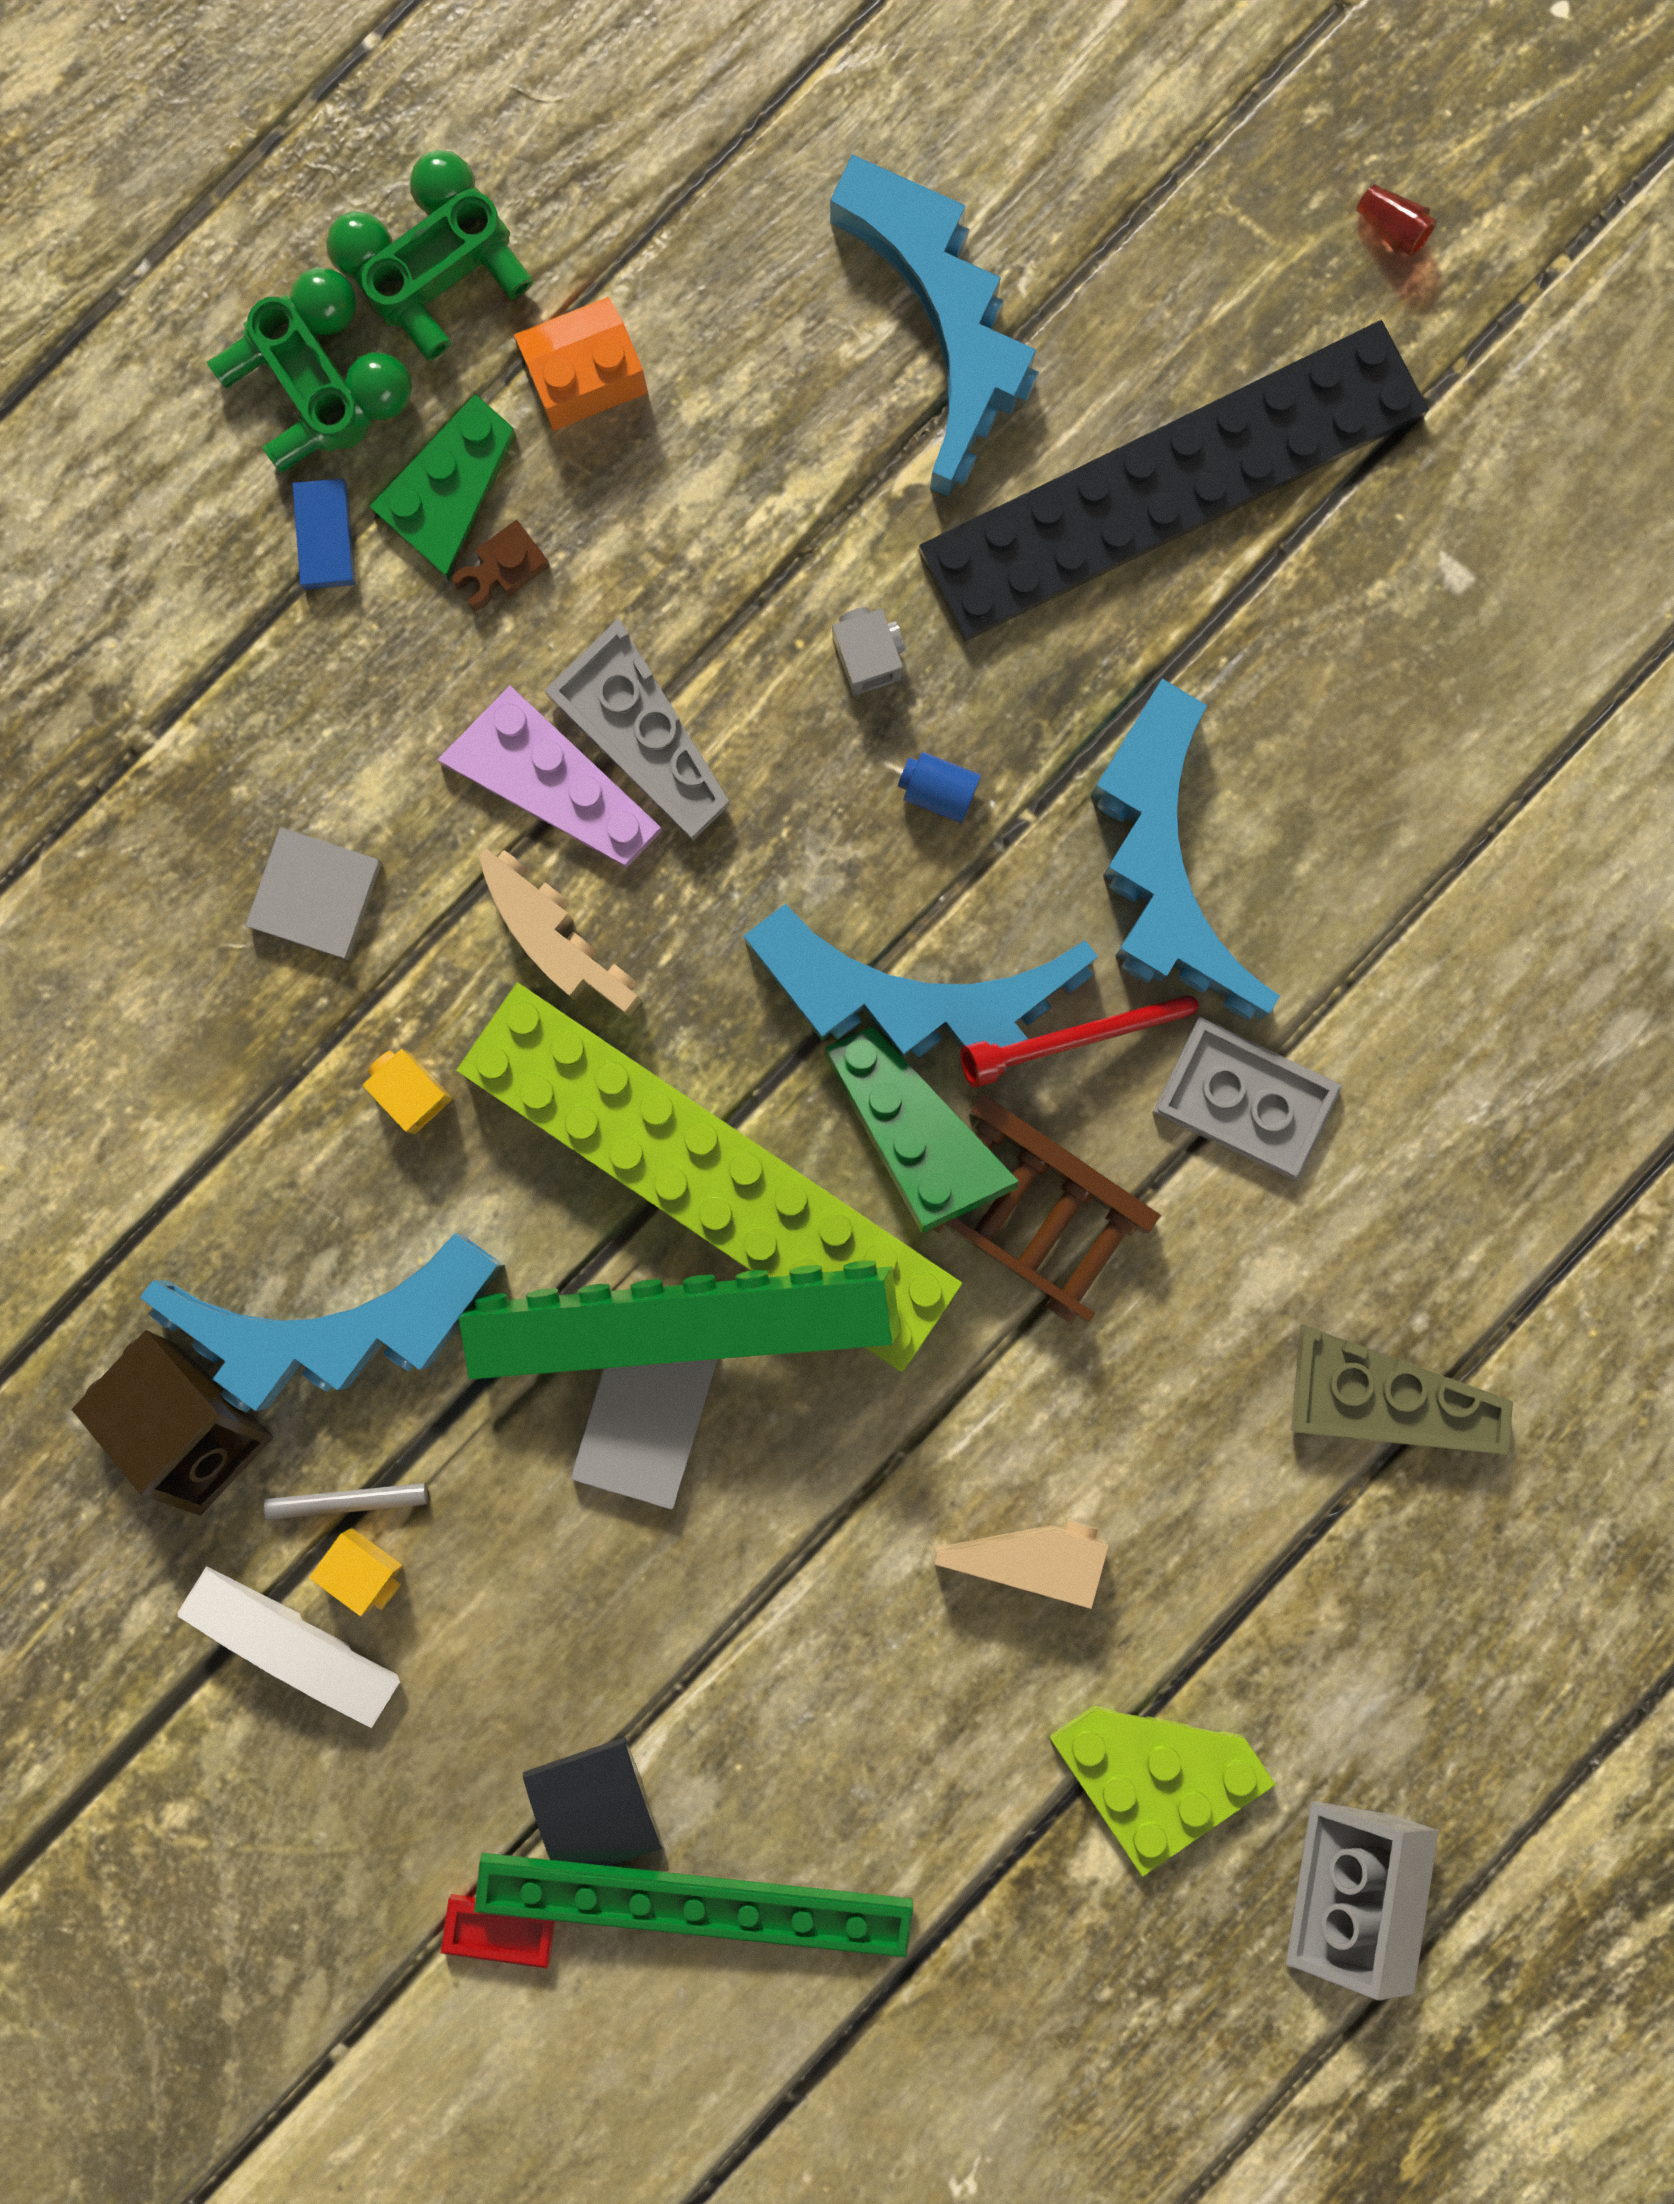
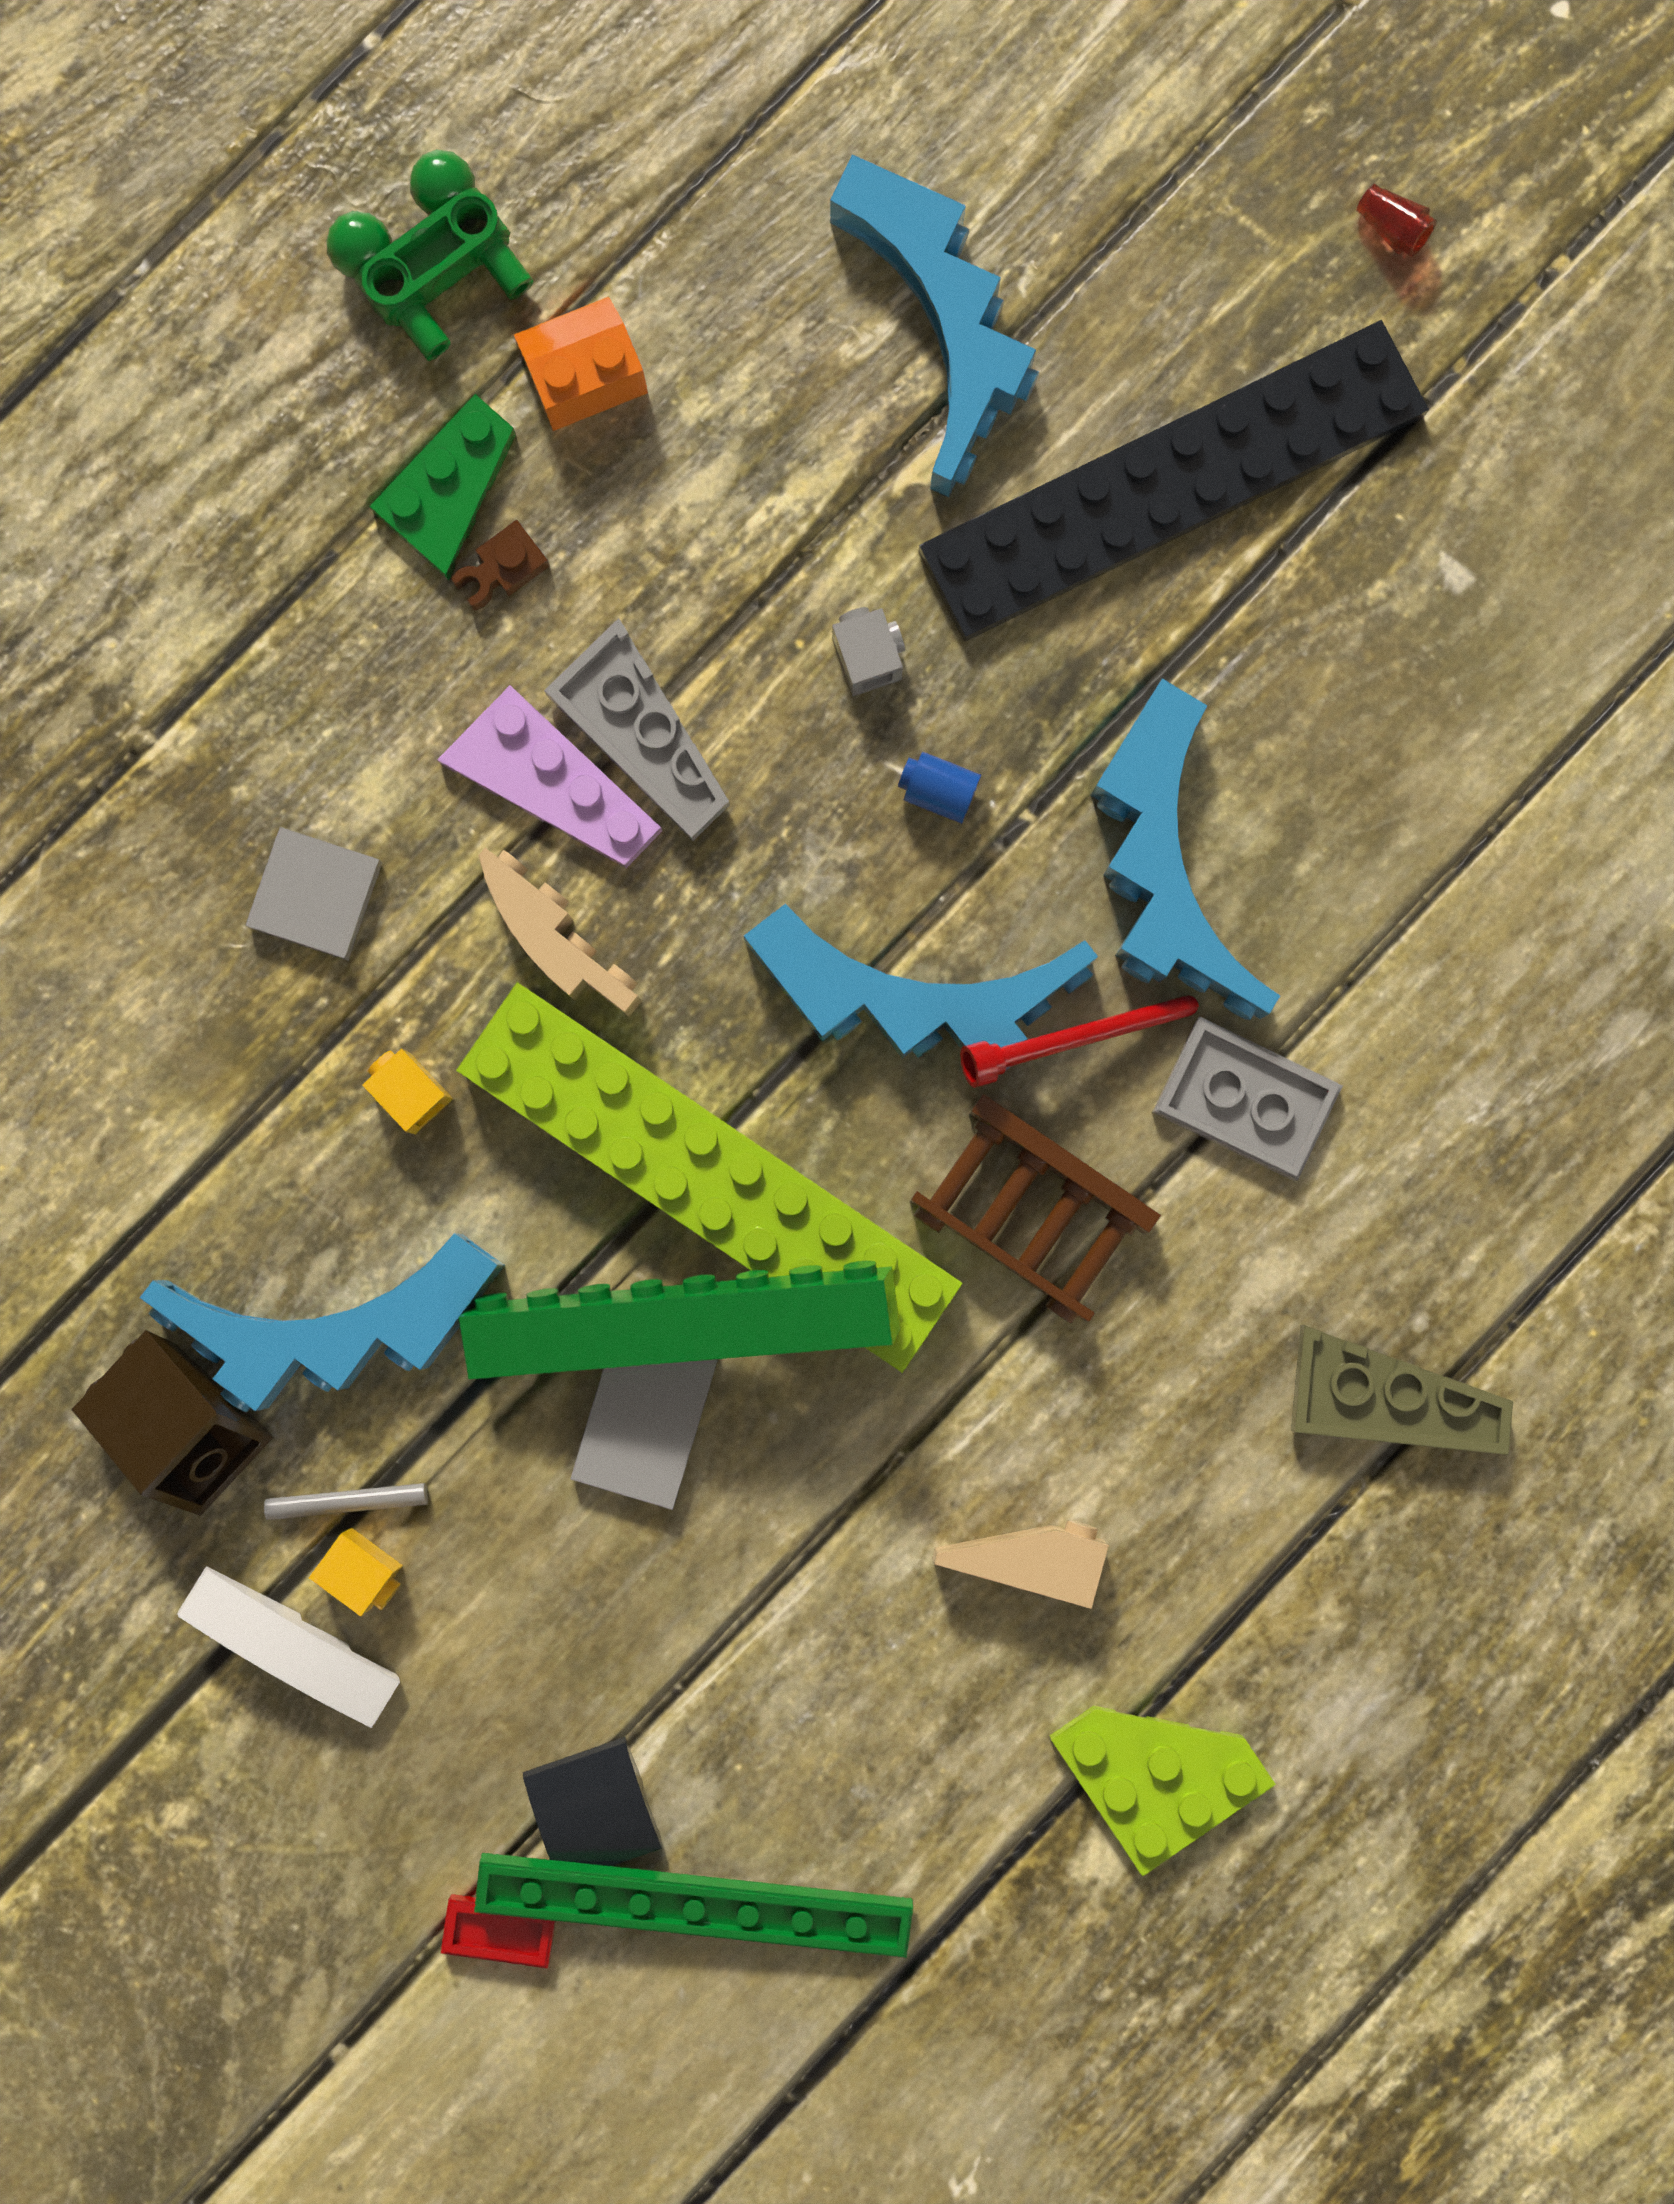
(324, 534): blue tile -> none
(374, 386): green piece -> none
(922, 1142): wing -> none
(1362, 1899): light grey slope -> none

